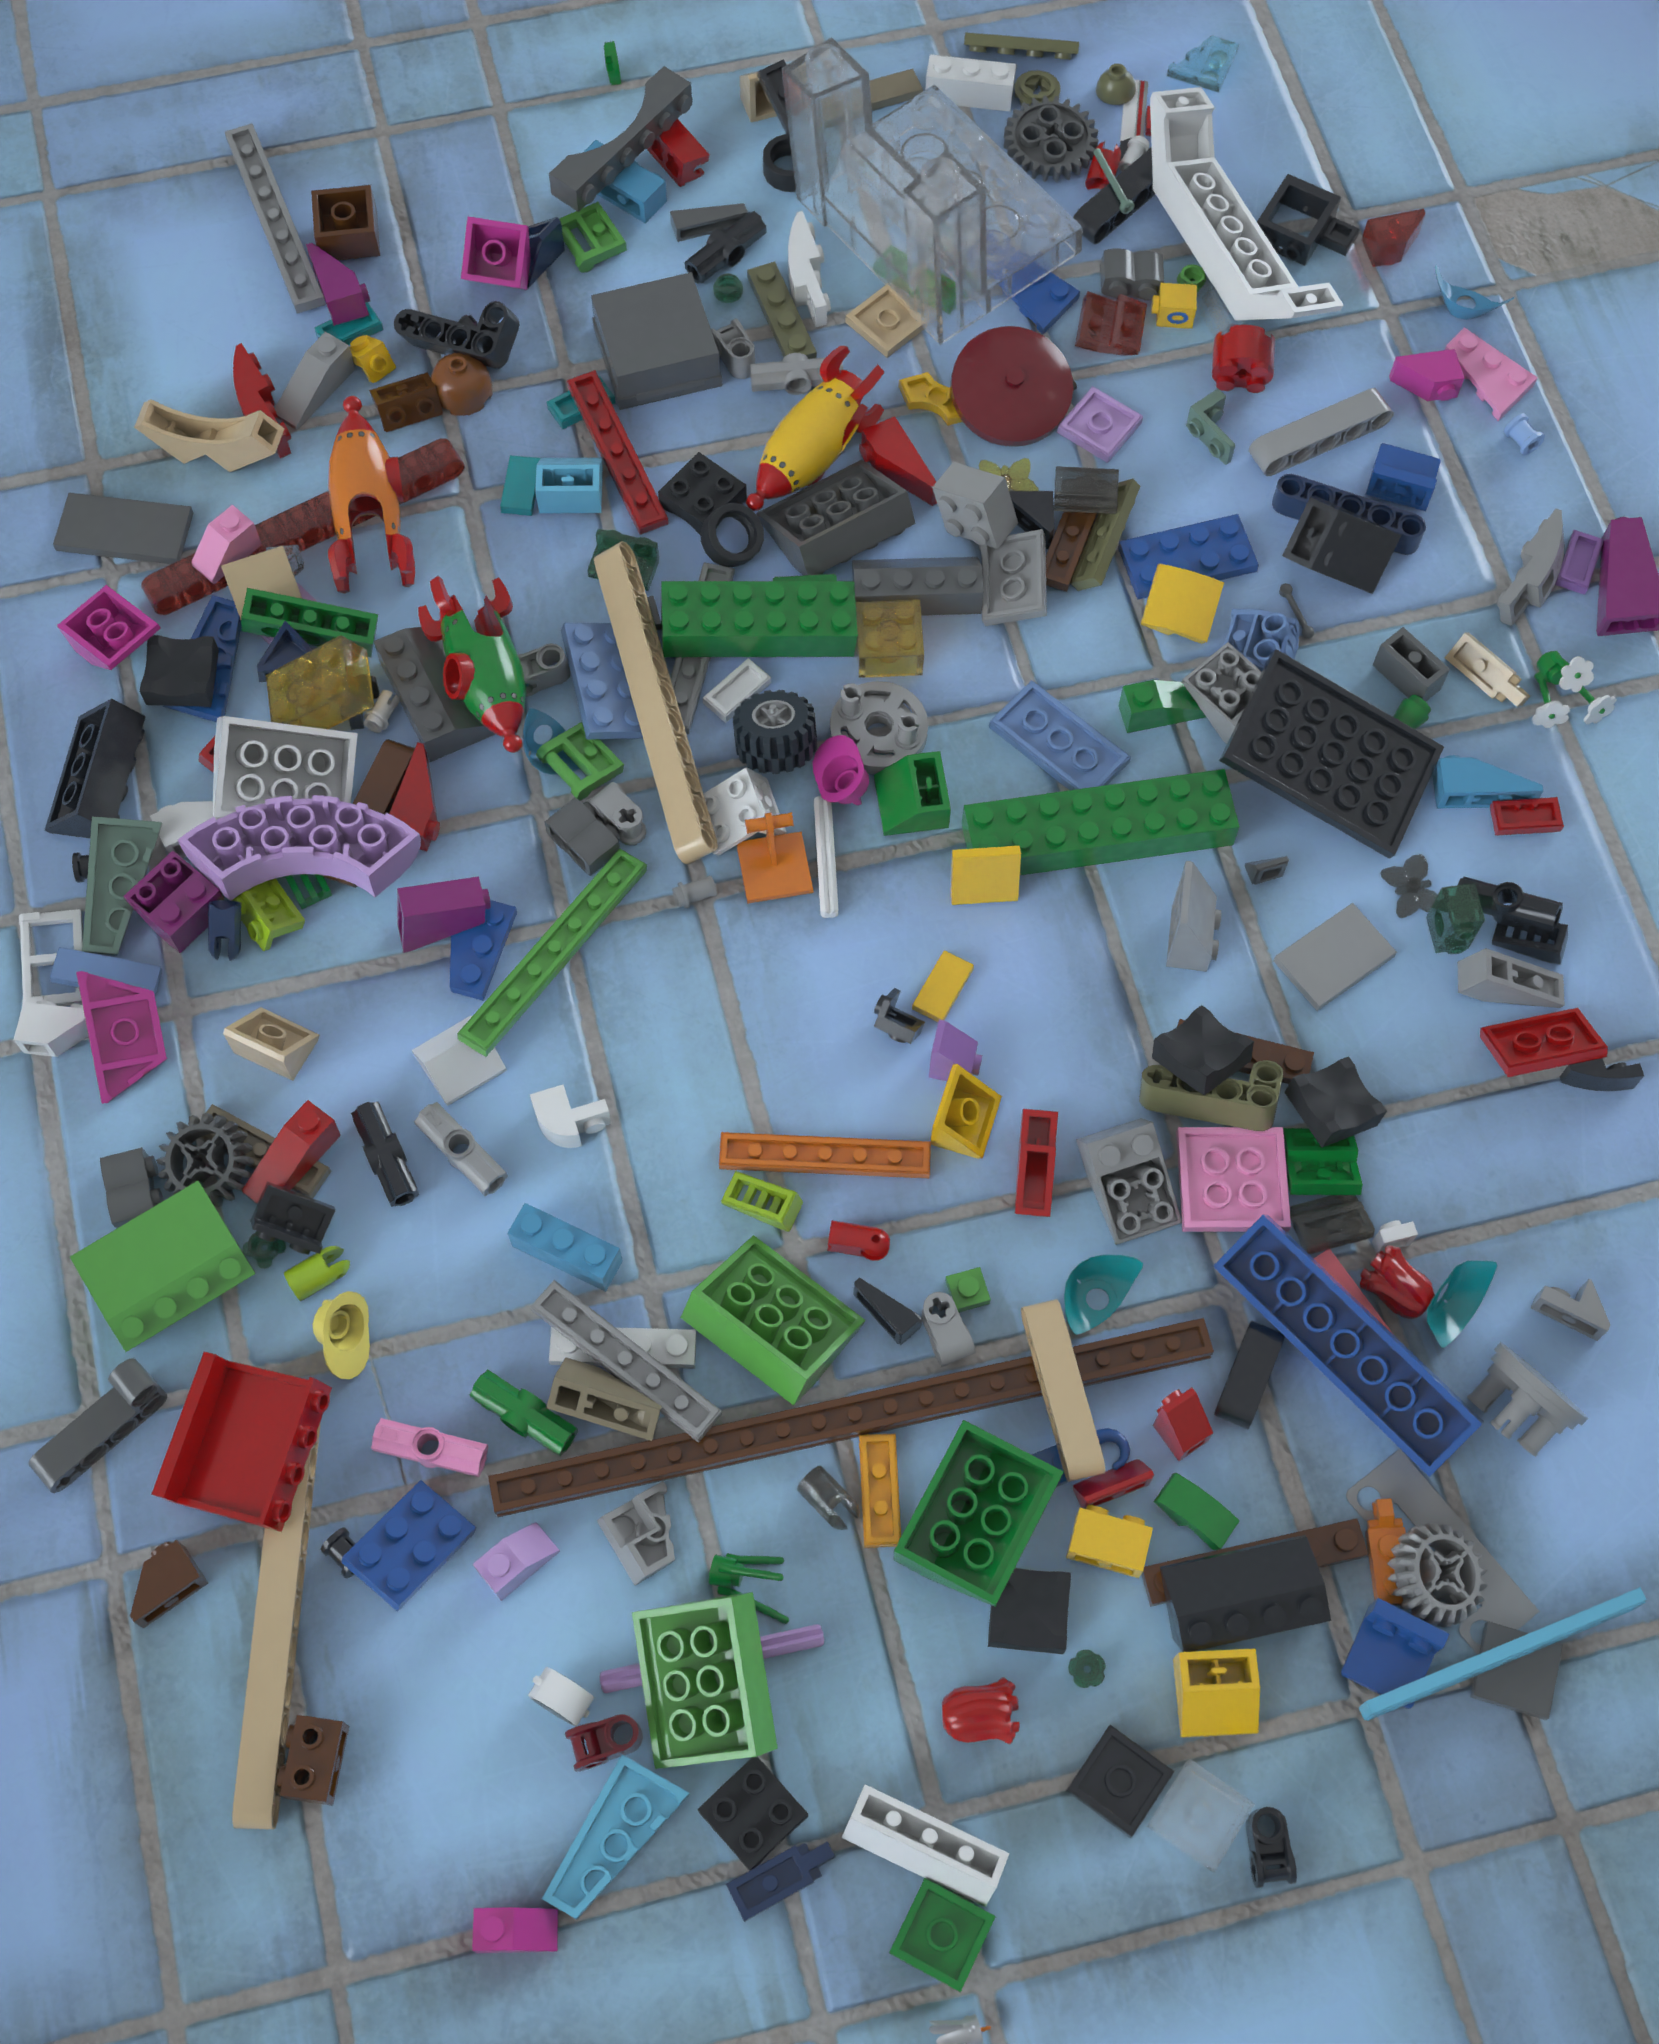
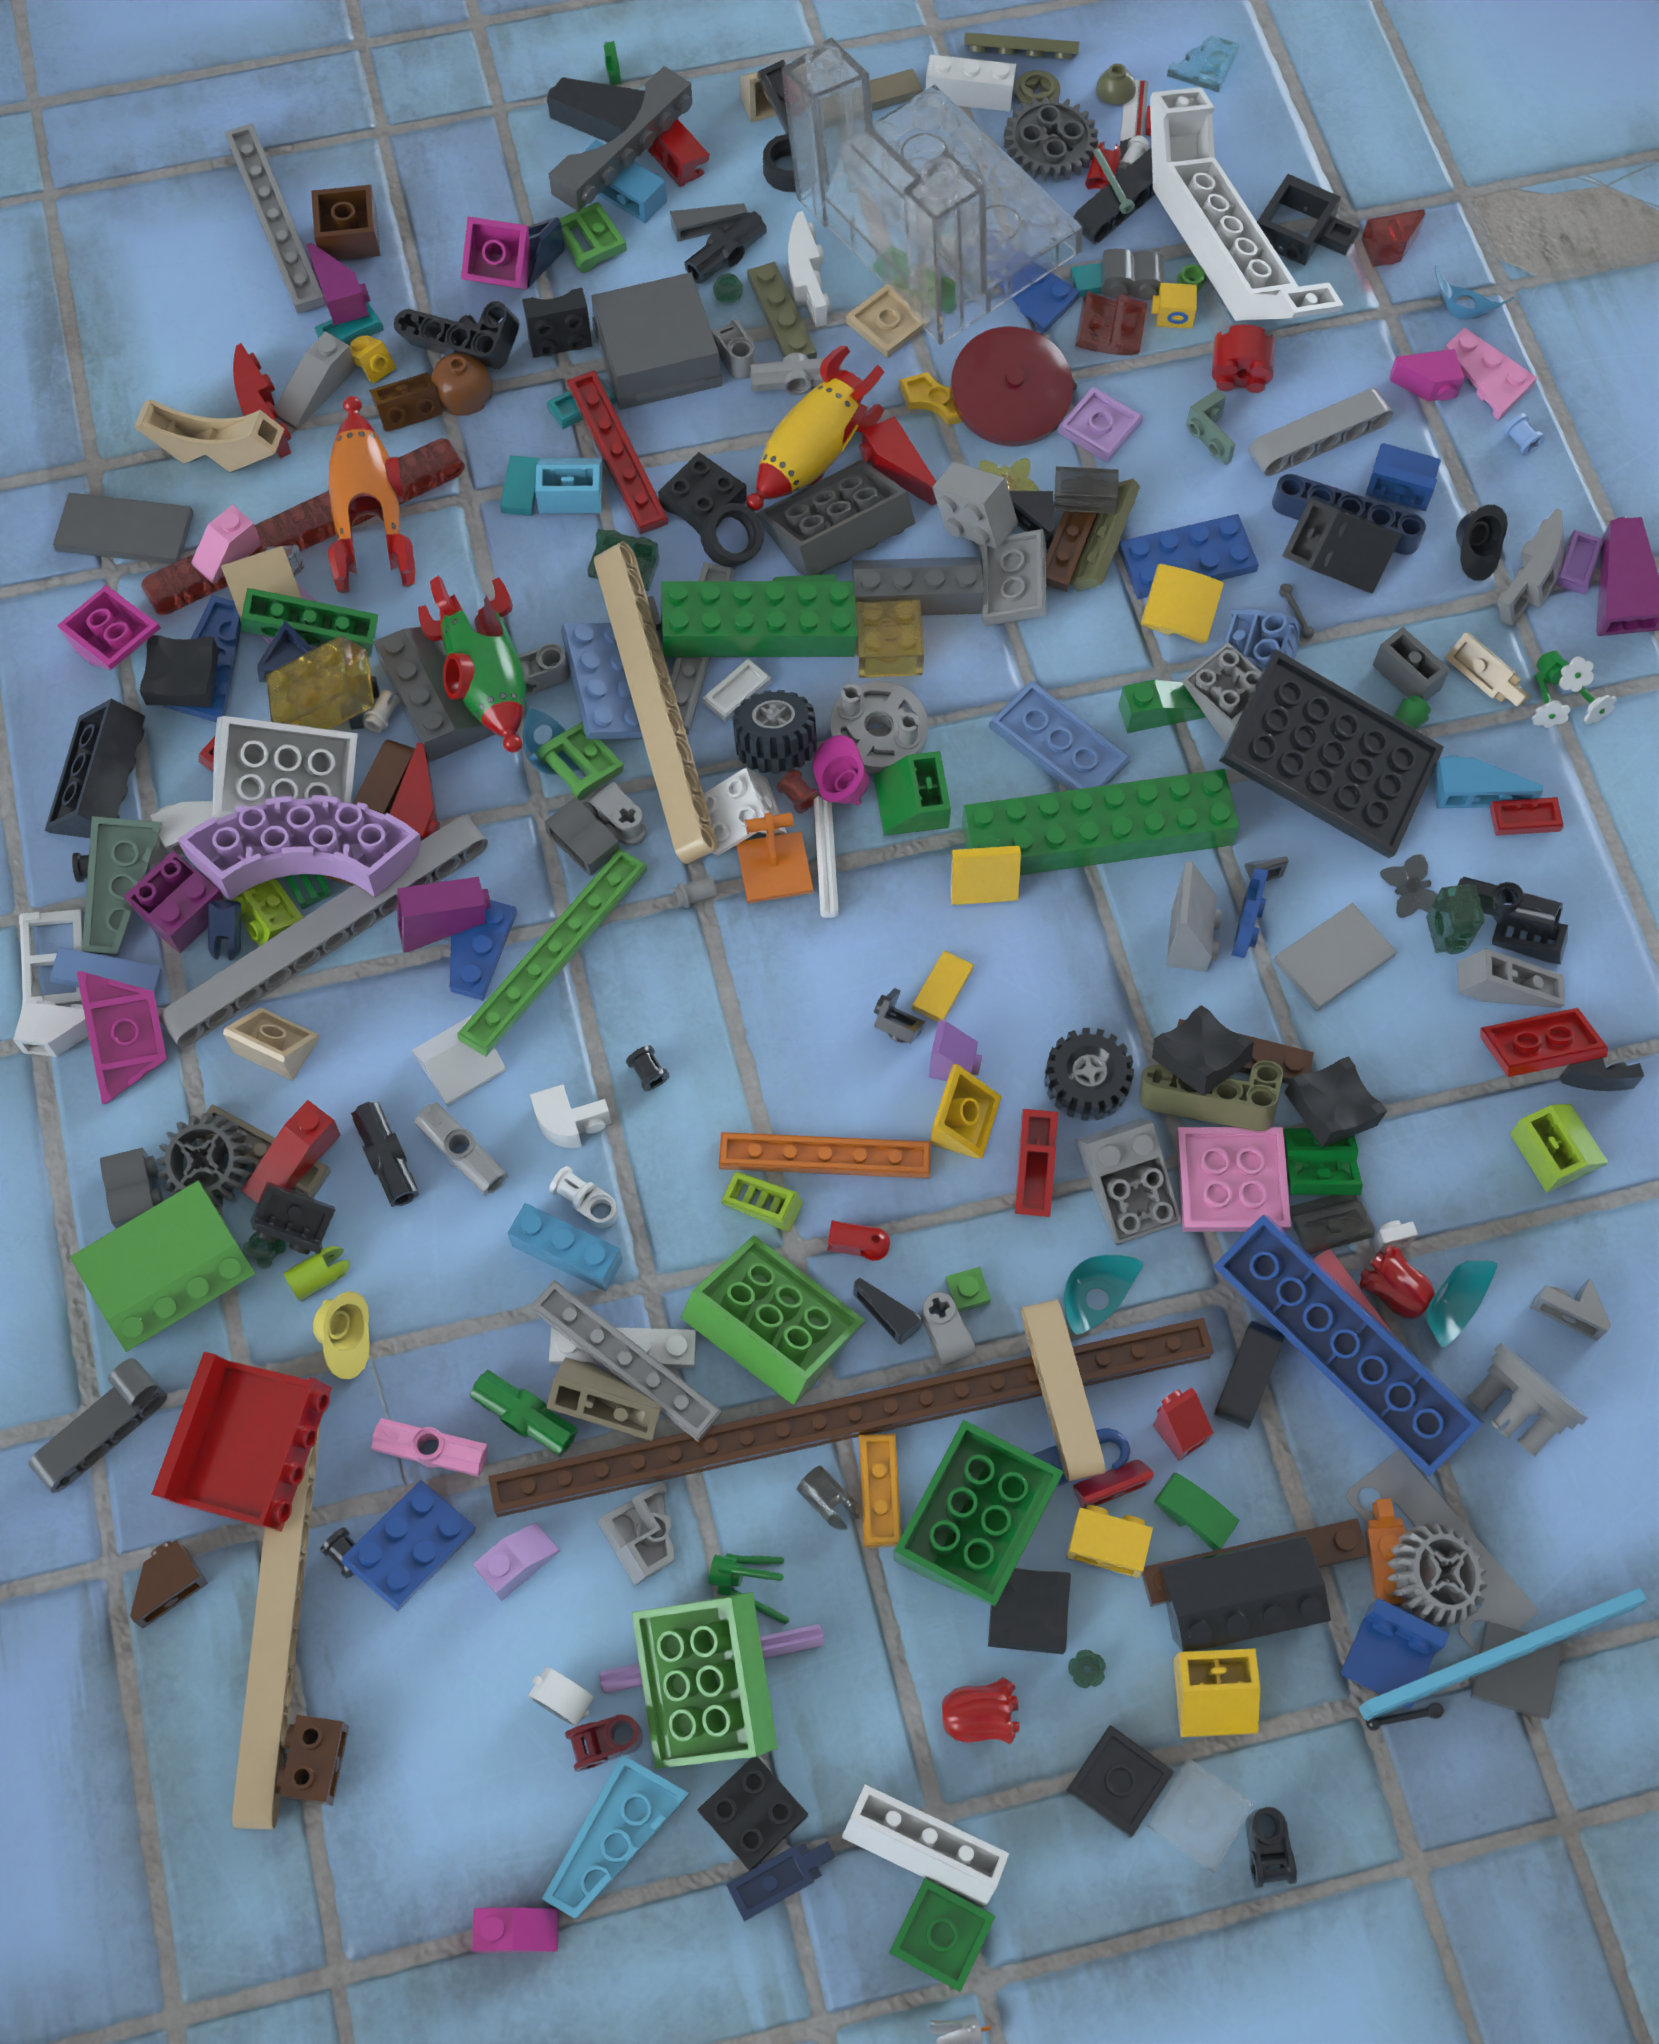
(314, 937): none -> light grey beam
(557, 323): none -> black brick
(583, 1196): none -> white connector
(594, 107): none -> black slope
(647, 1068): none -> black bush
(797, 791): none -> clear red bush
(1087, 278): none -> teal tile
(1088, 1057): none -> black wheel
(1252, 908): none -> blue wing
(1434, 1711): none -> black hinge
(1481, 541): none -> black piece
(1557, 1146): none -> lime slope

